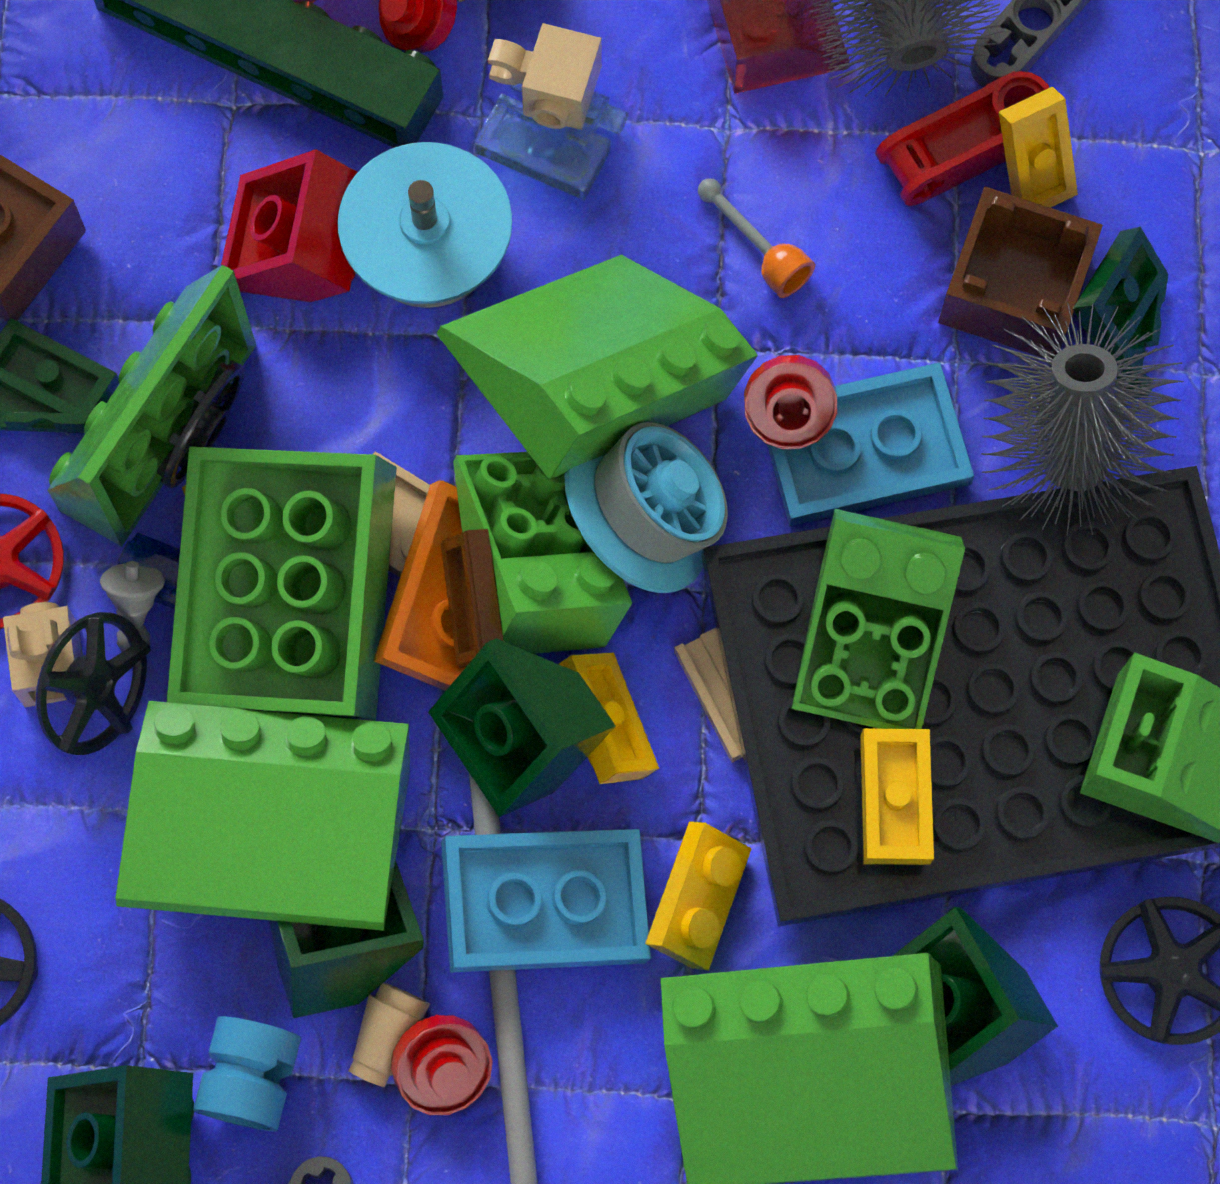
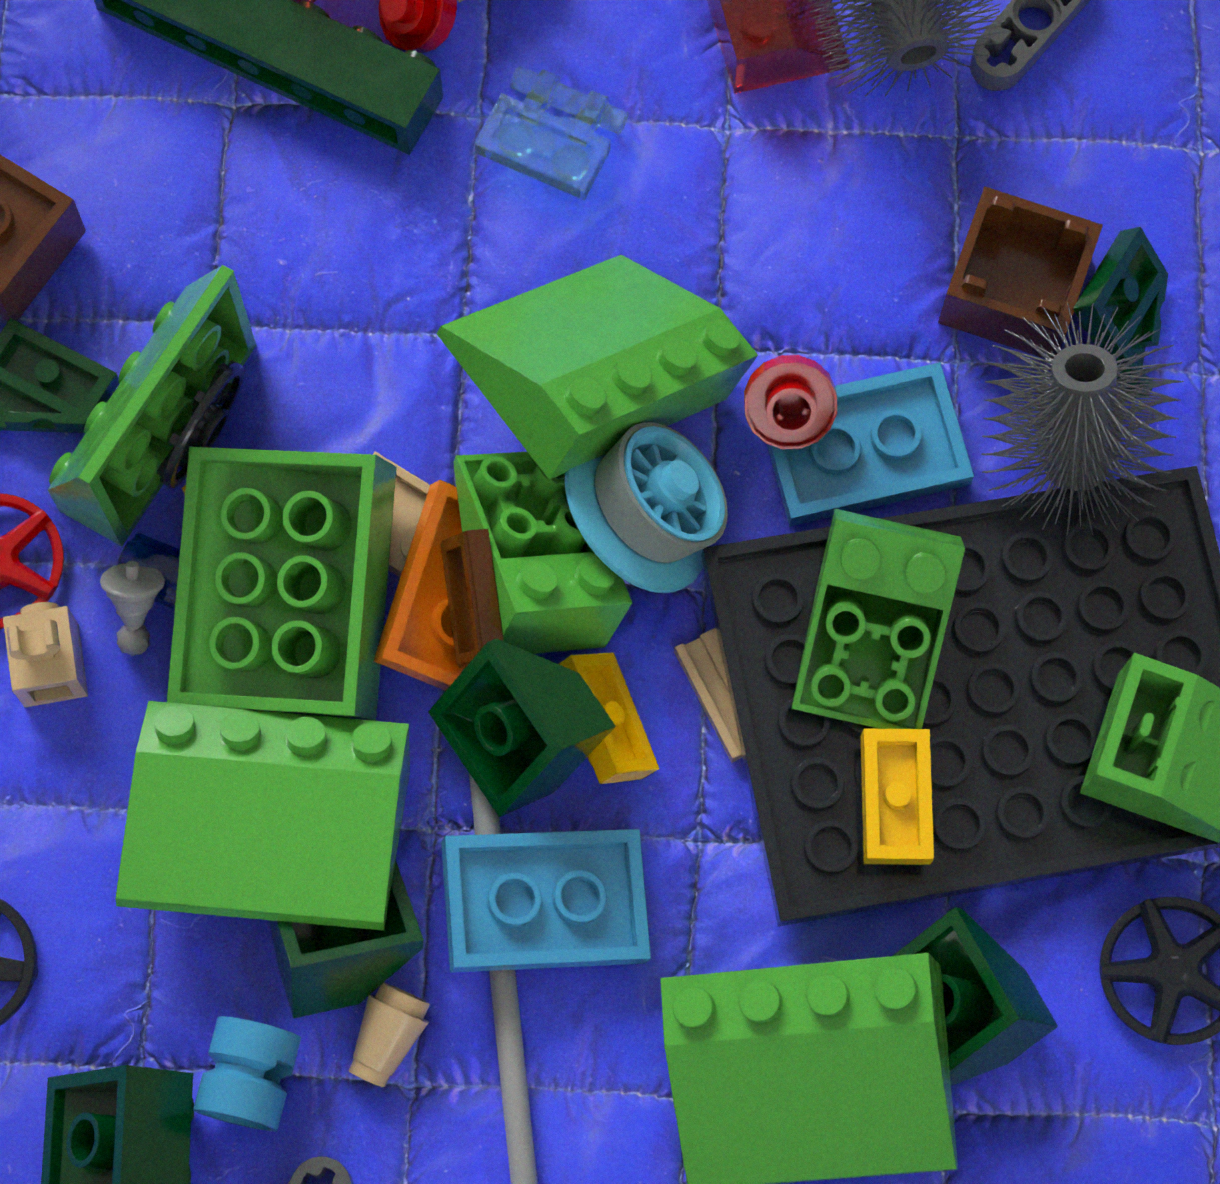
(92, 682): black wheel -> none
(286, 229): red slope -> none
(425, 223): medium azure piece -> none
(441, 1065): red plate -> none
(555, 76): tan brick -> none
(698, 896): yellow plate -> none
(783, 265): orange hinge -> none
(955, 139): red piece -> none
(1039, 149): yellow plate -> none

